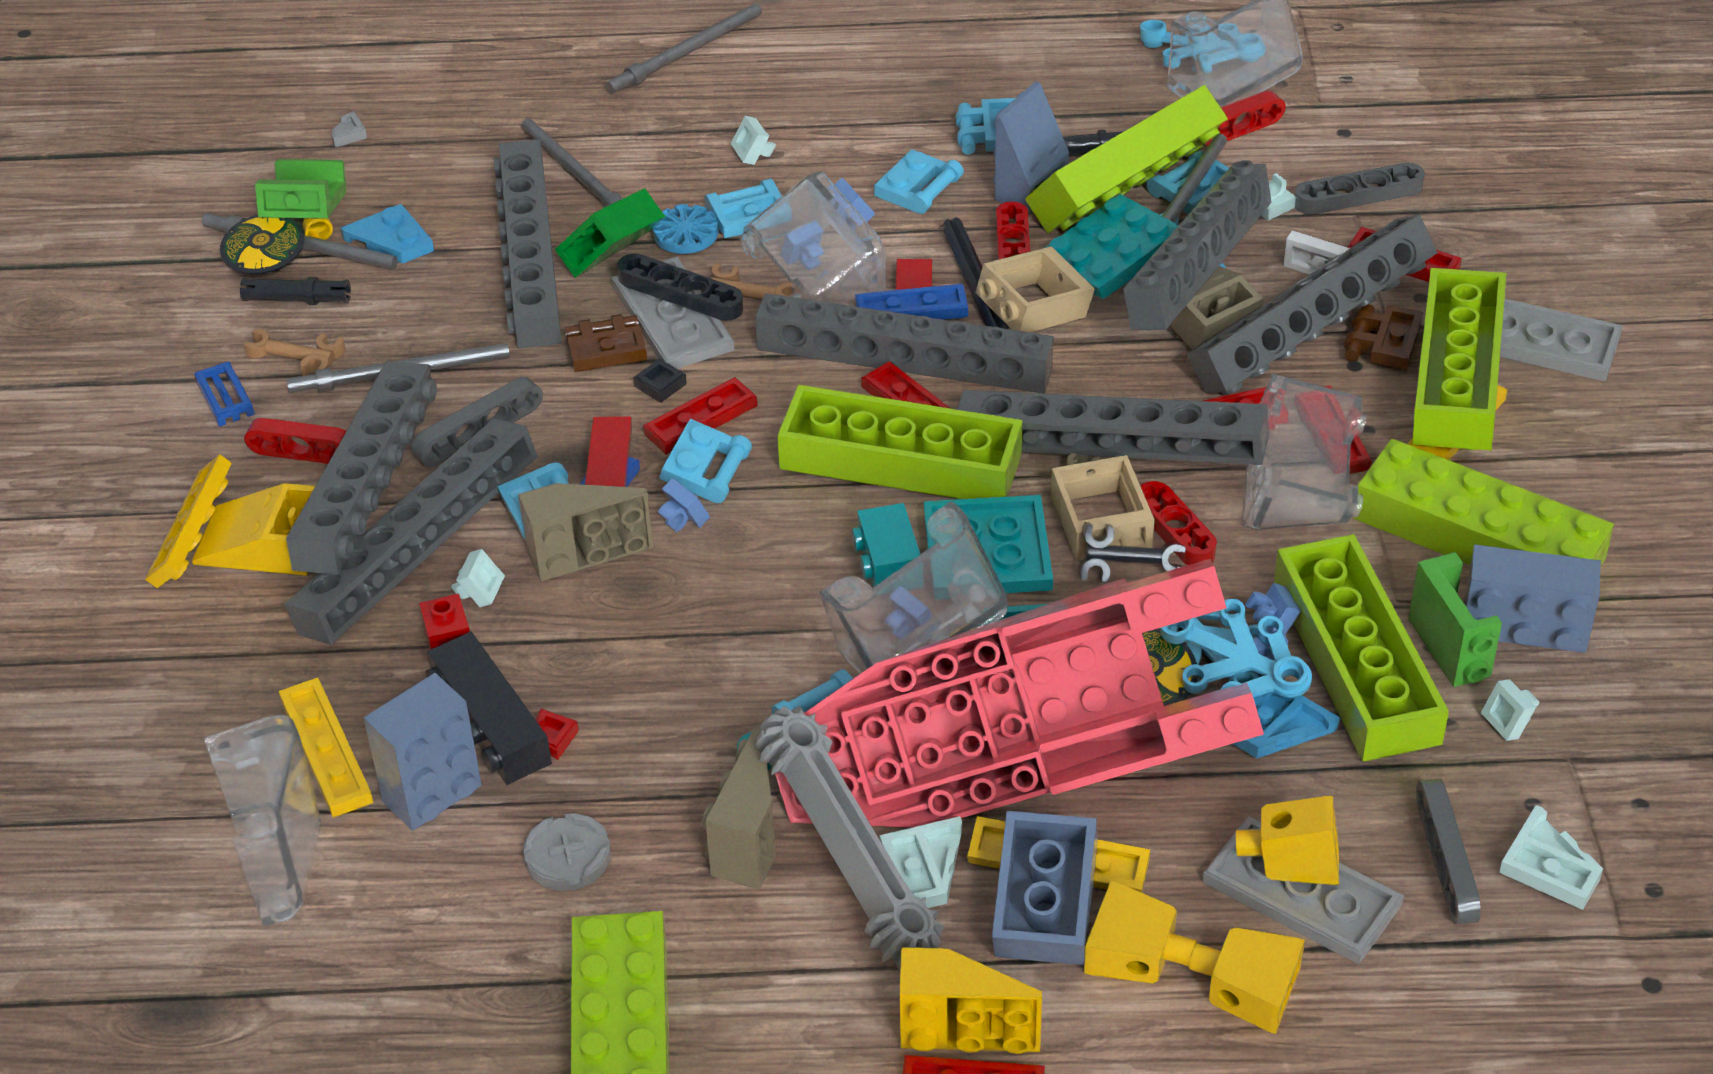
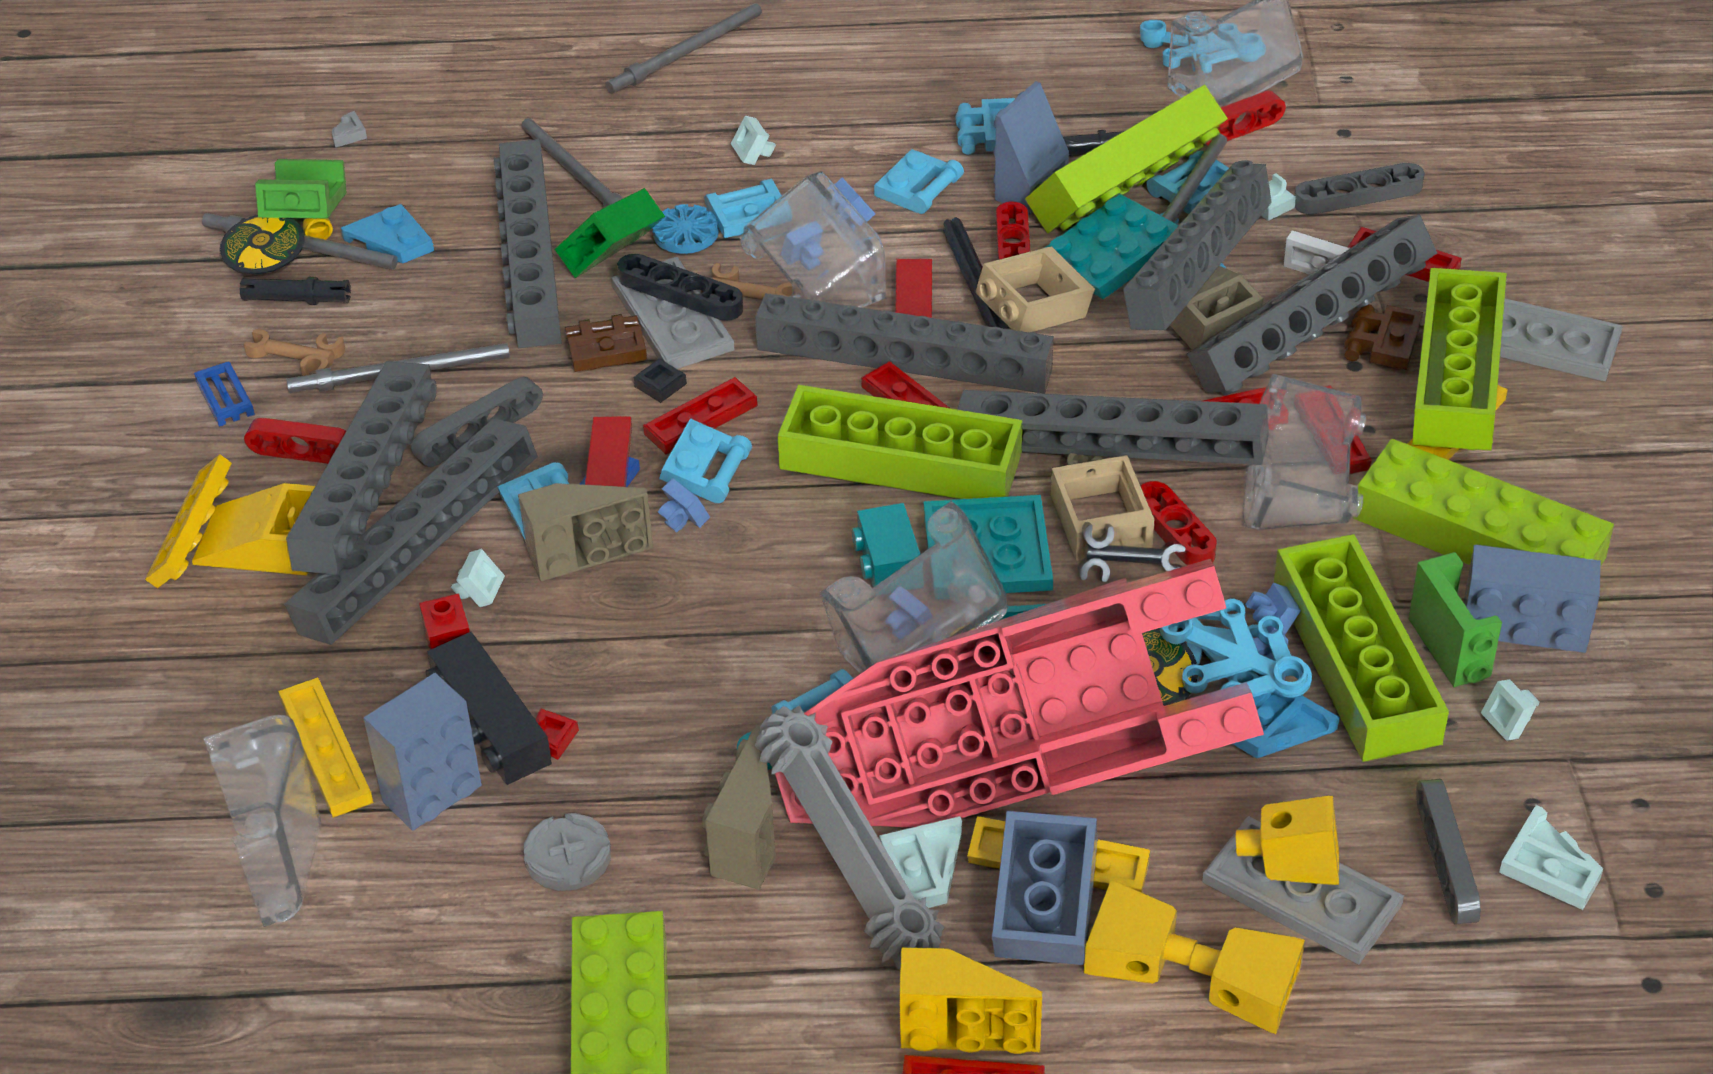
(932, 302): blue tile -> none

